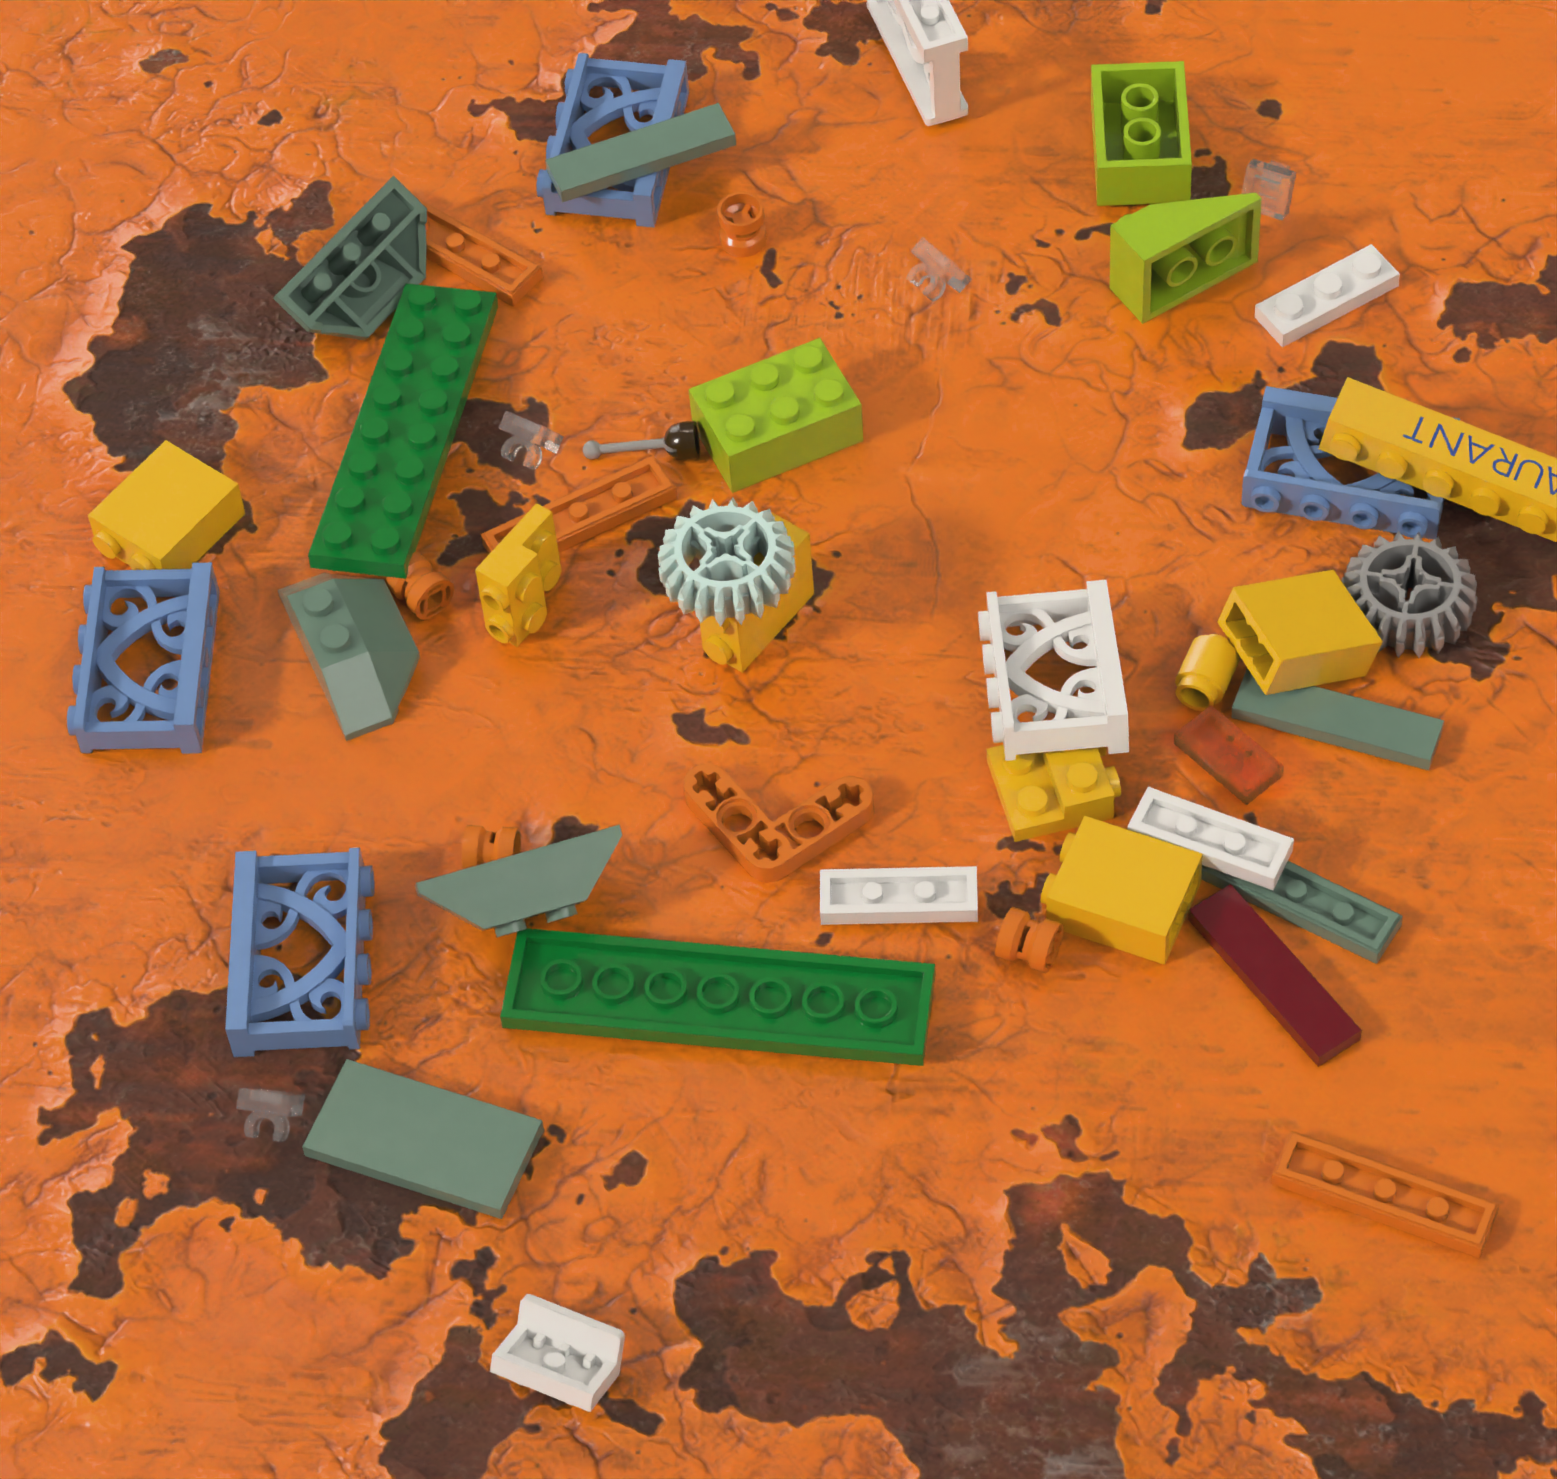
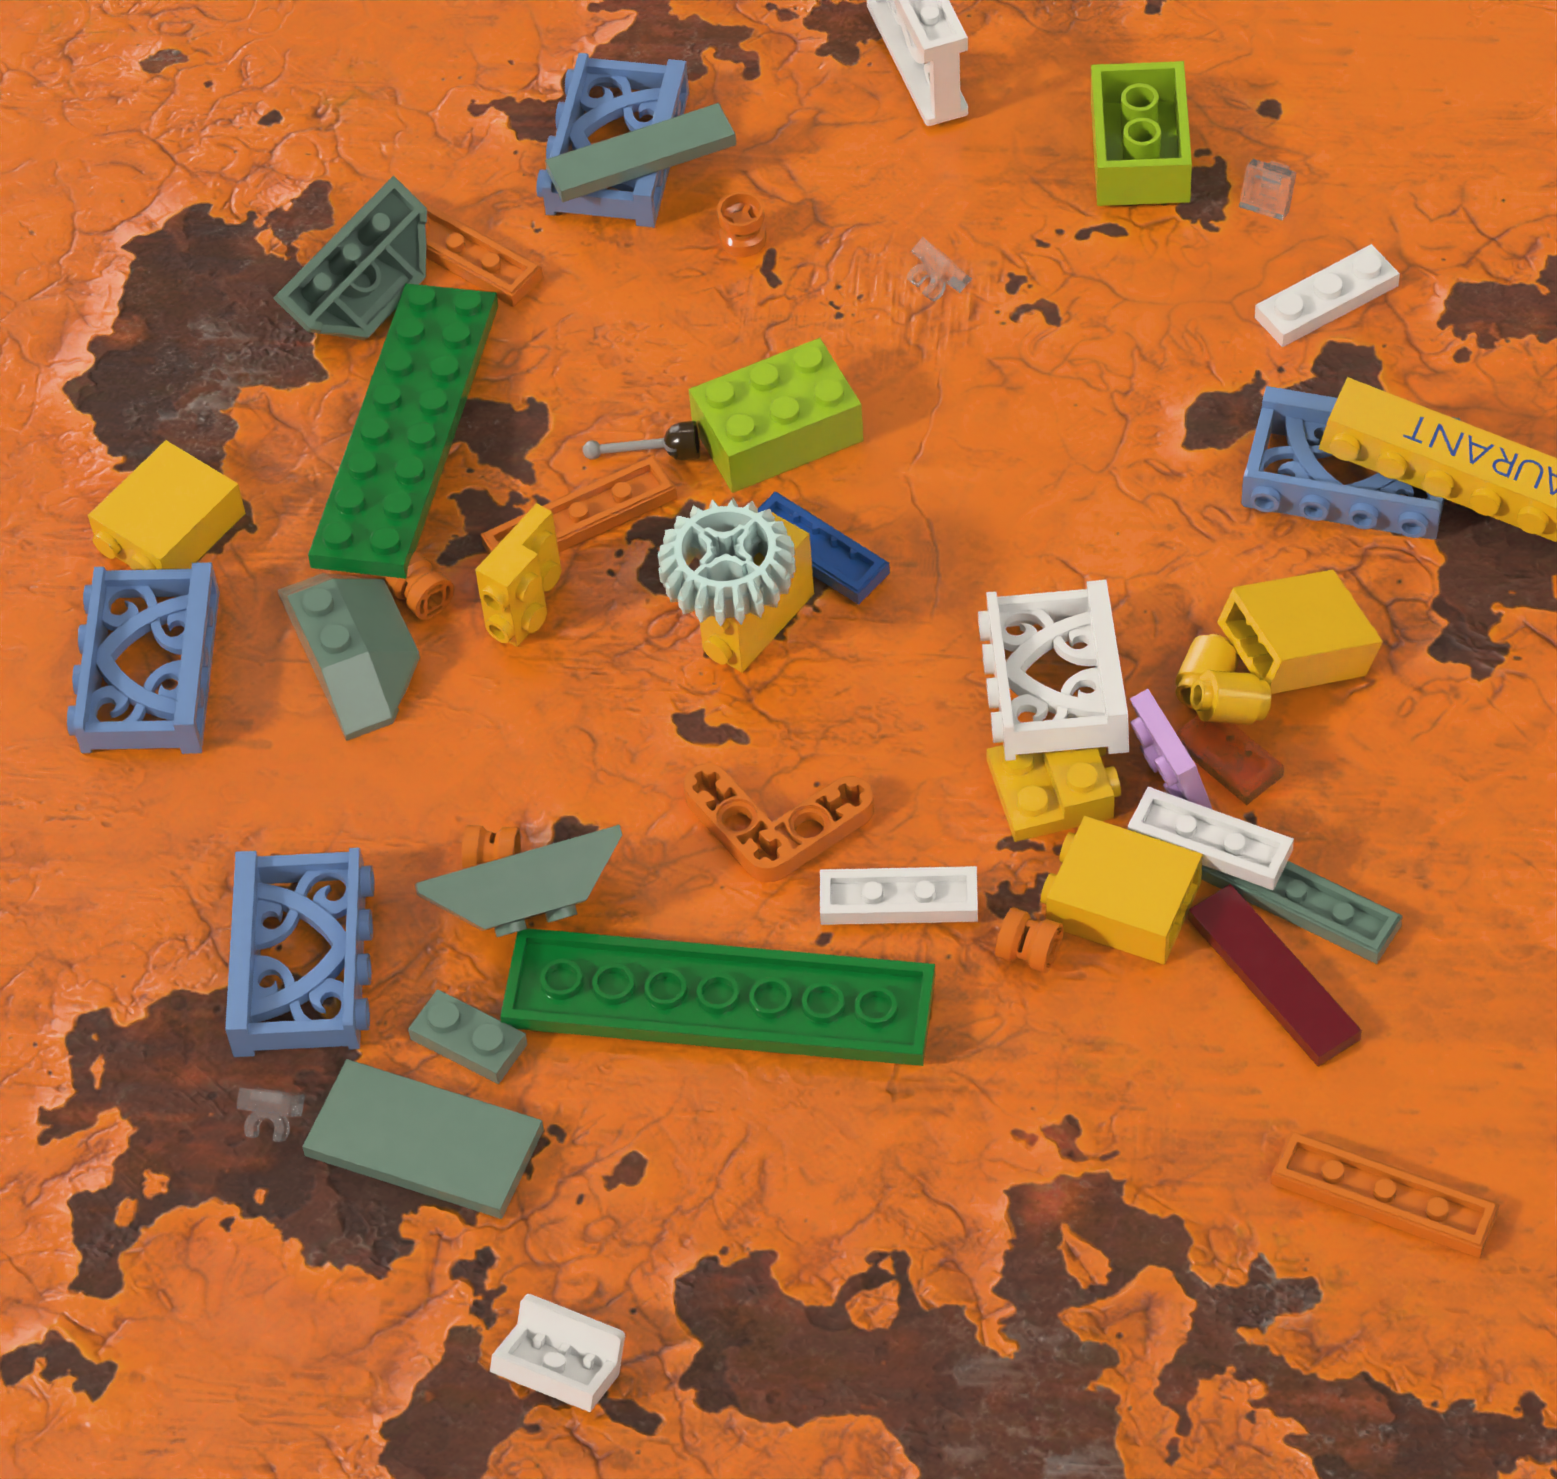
(467, 1036): none -> sand green plate
(527, 435): clear tile -> none
(834, 556): none -> blue plate
(1166, 752): none -> lavender plate
(1181, 250): lime slope -> none
(1230, 697): none -> yellow brick
(1342, 721): sand green tile -> none
(1439, 599): light grey gear -> none

